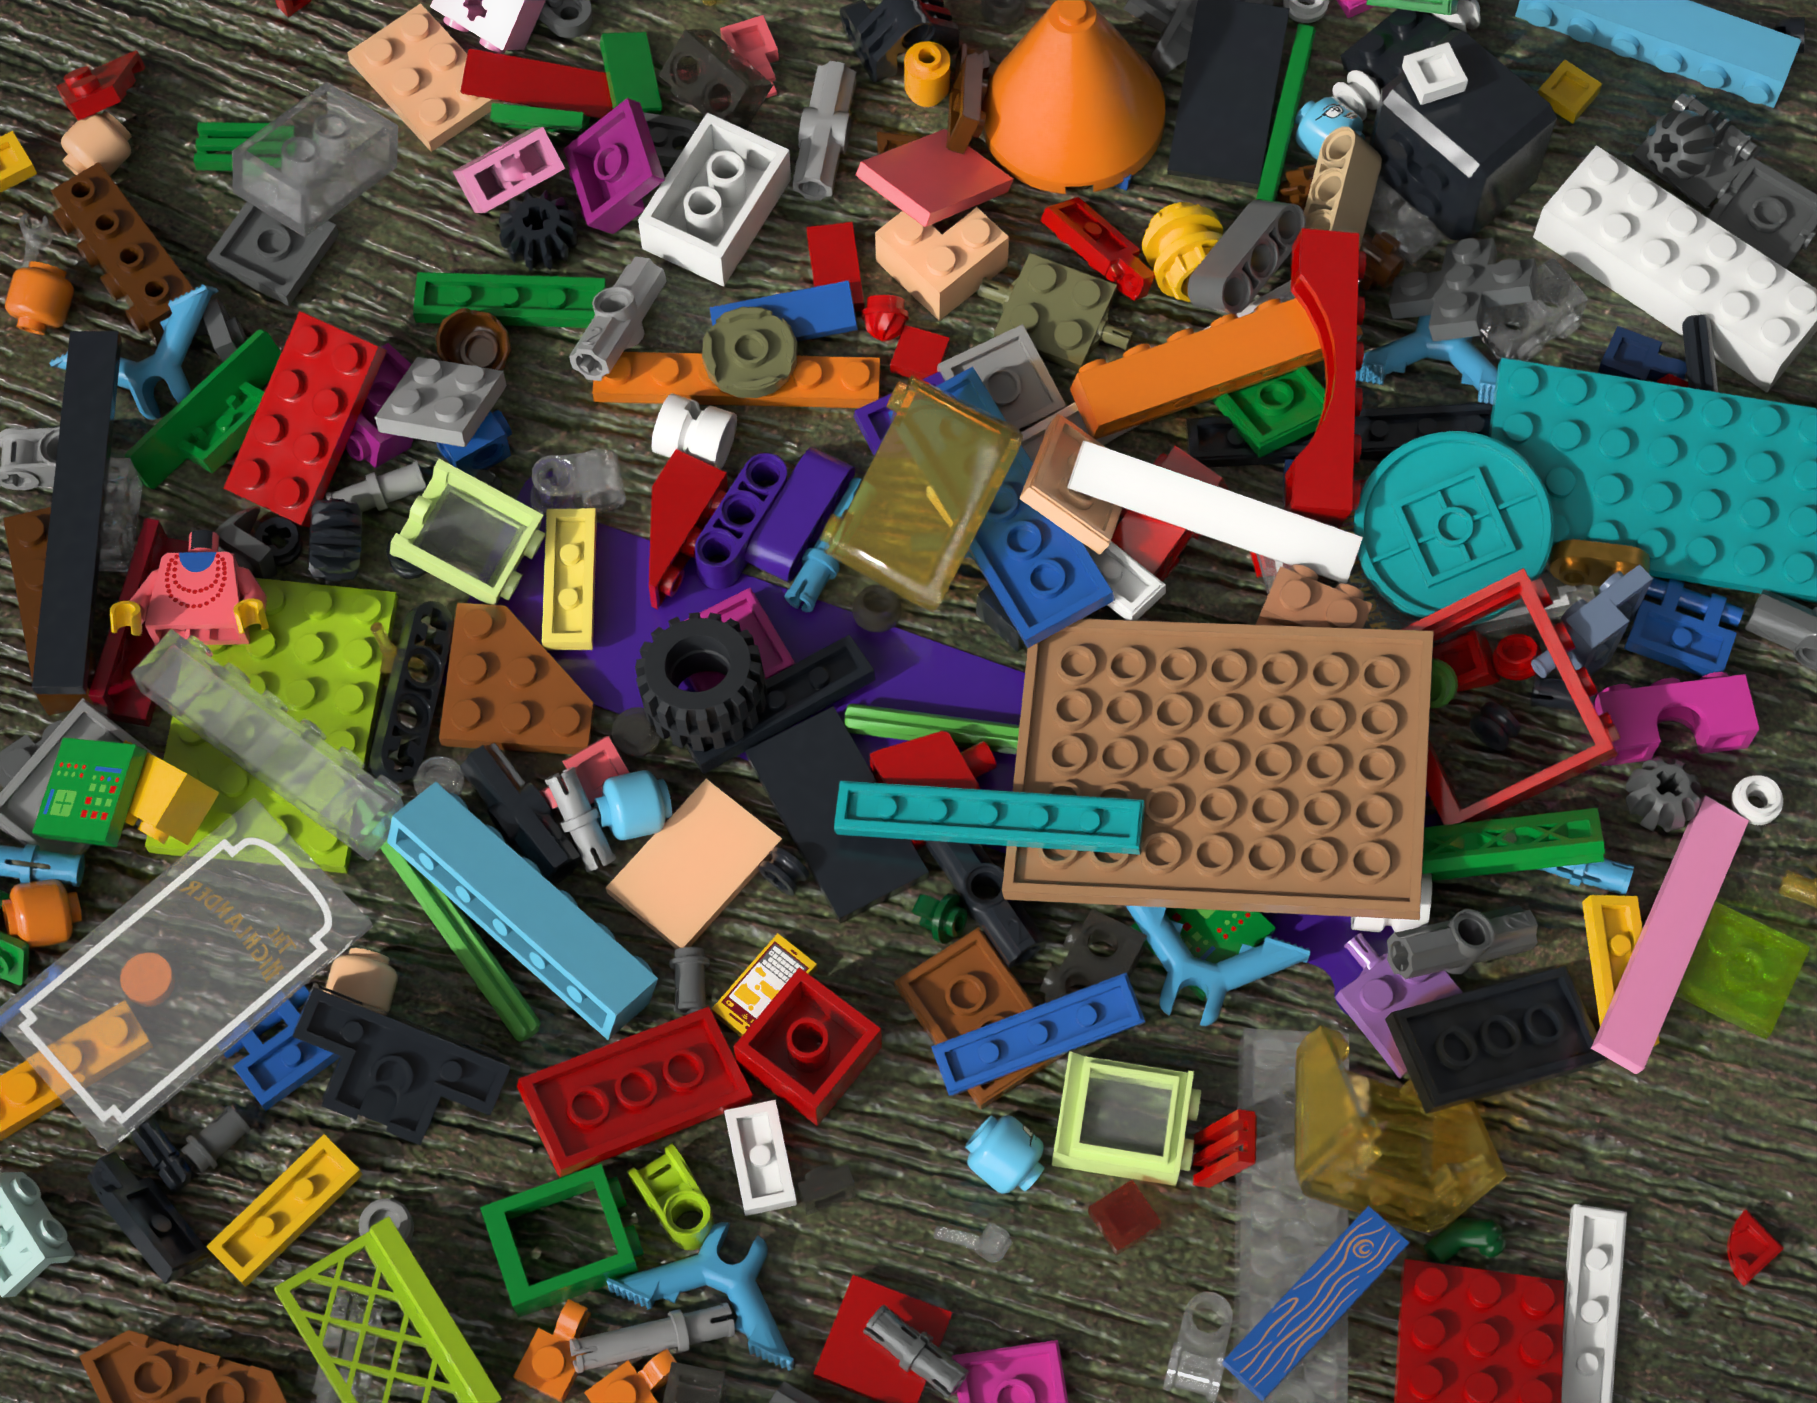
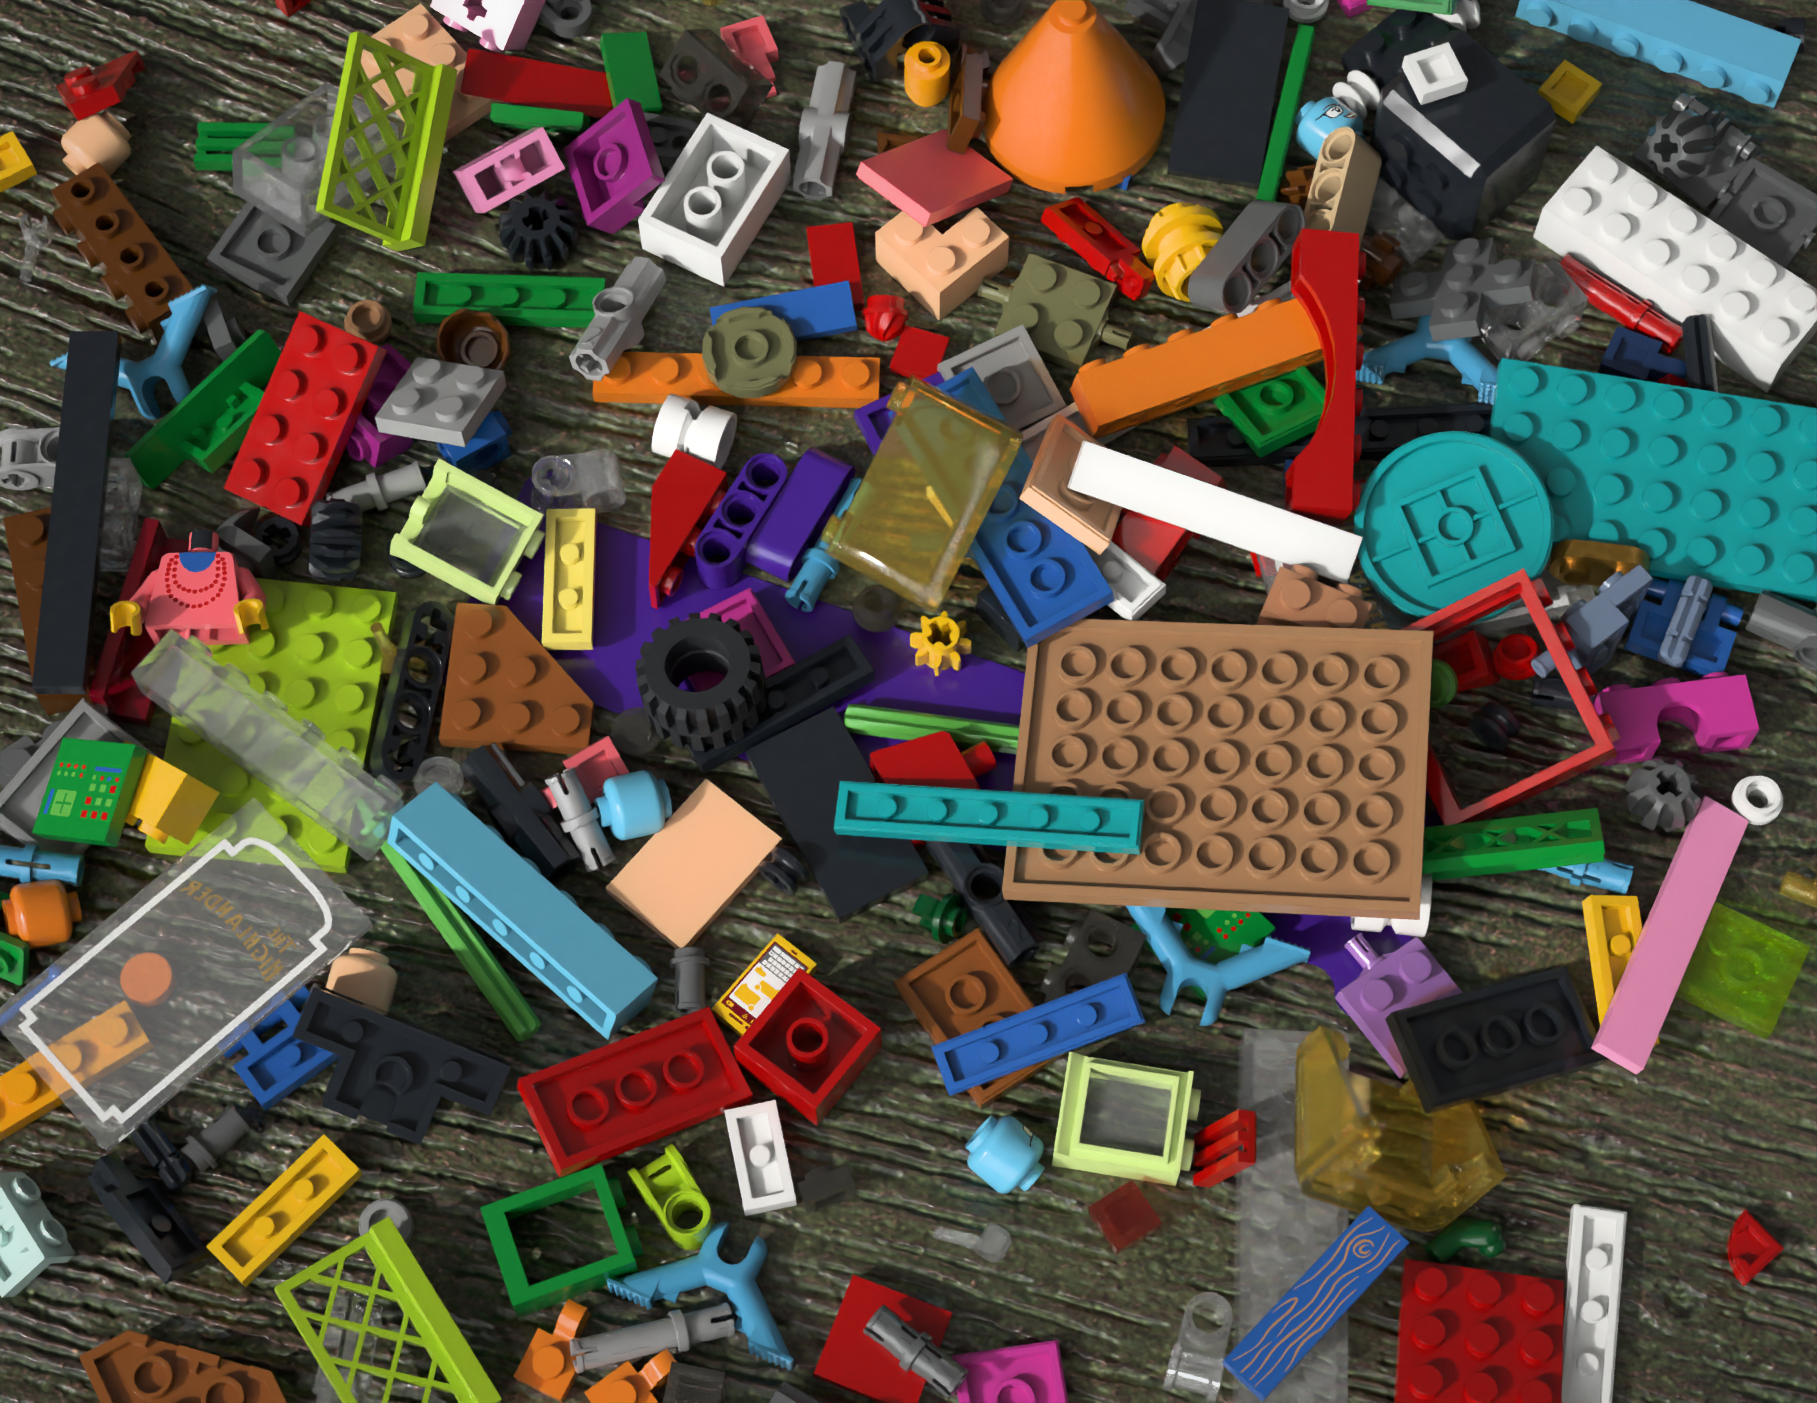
(39, 297): orange head -> none
(369, 321): none -> medium nougat plate
(415, 154): none -> lime fence
(943, 631): none -> yellow gear
(1461, 941): dark grey piece -> none
(1627, 310): none -> red pin
(1685, 621): none -> sand blue axle

